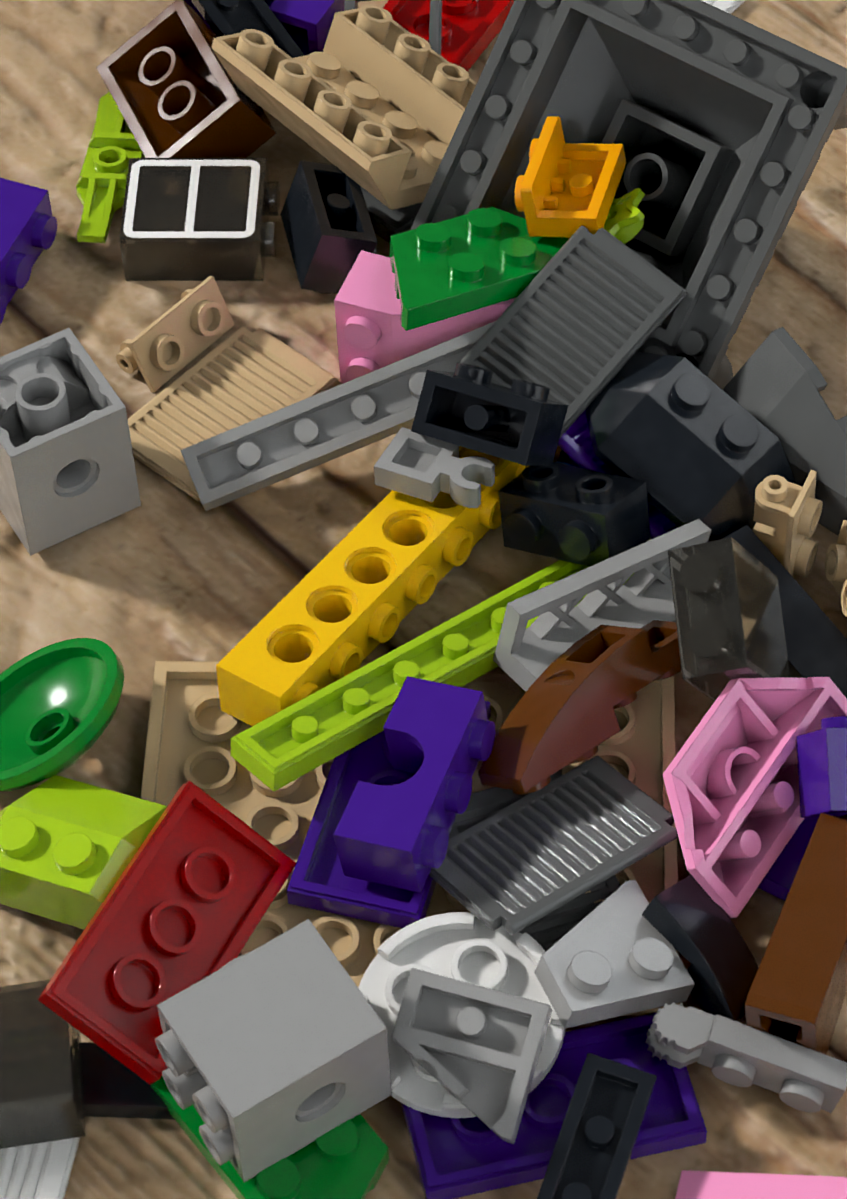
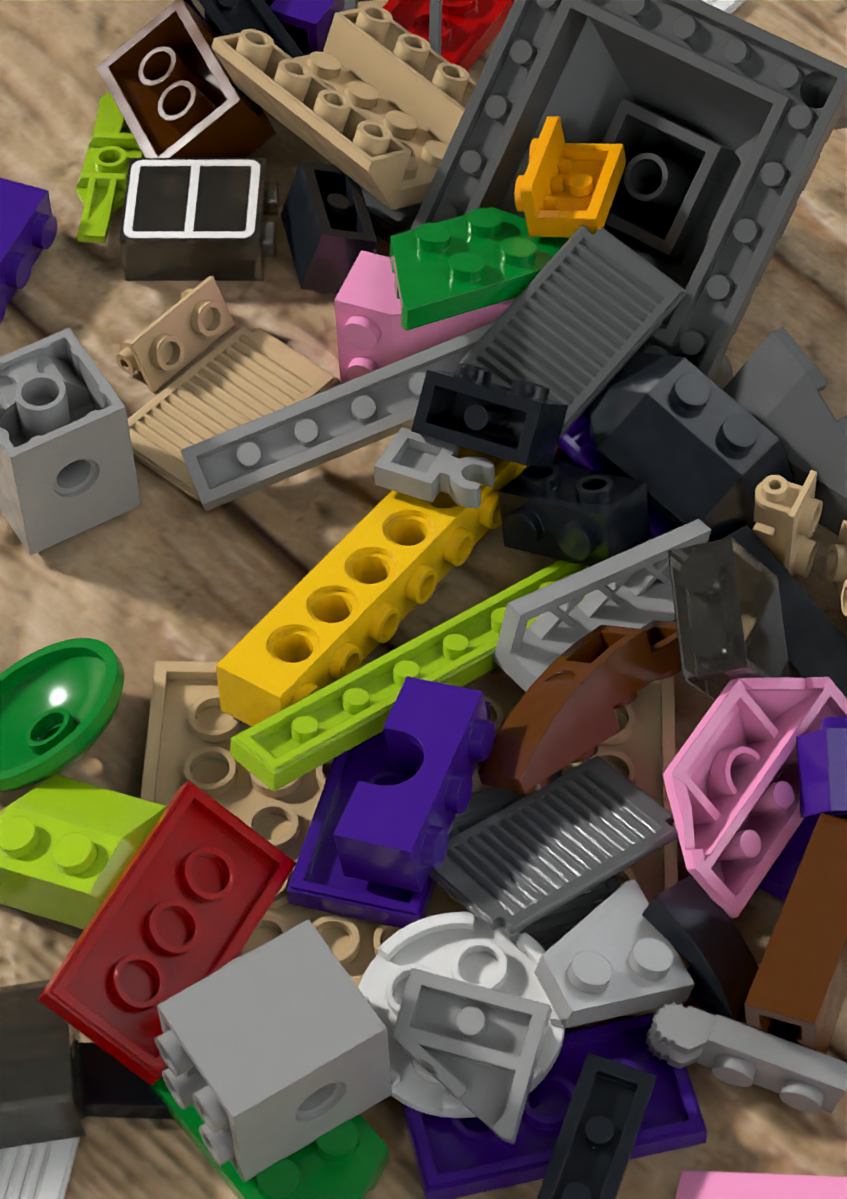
(624, 217): lime plate -> none

